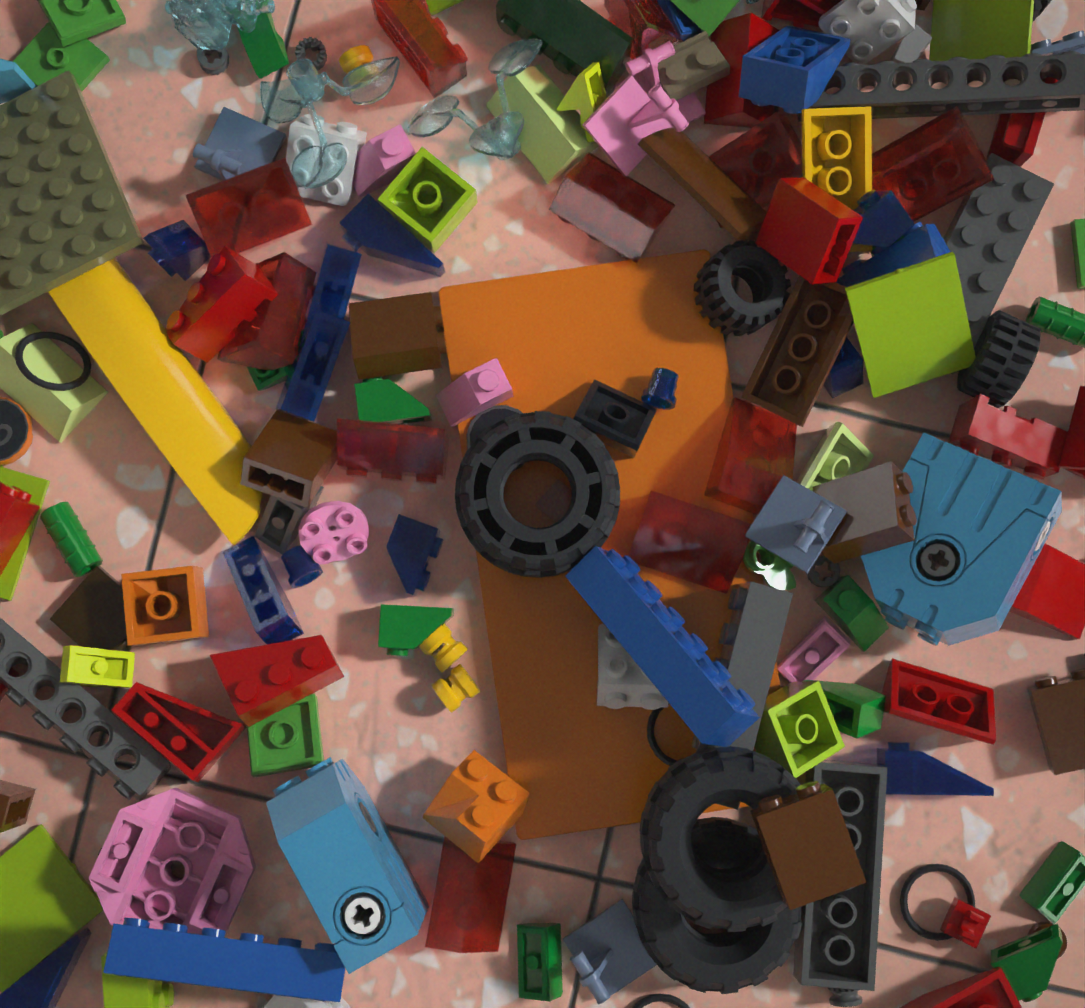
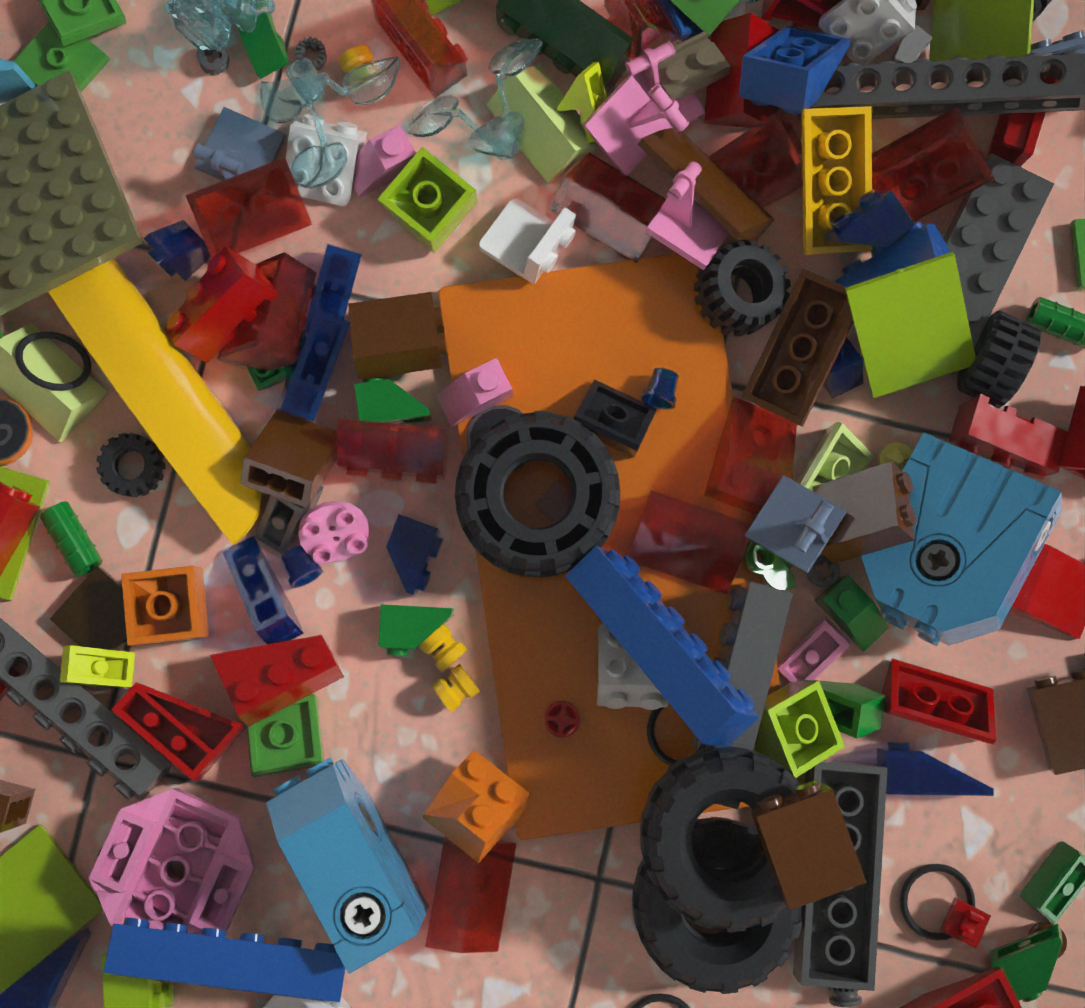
(110, 459): none -> black tyre
(383, 237): clear blue slope -> none
(527, 239): none -> white bracket
(539, 961): green slope -> none
(558, 721): none -> red wheel
(608, 952): sand blue plate -> none
(685, 223): none -> bright pink plate
(808, 230): red brick -> none
(897, 453): none -> light yellow tile

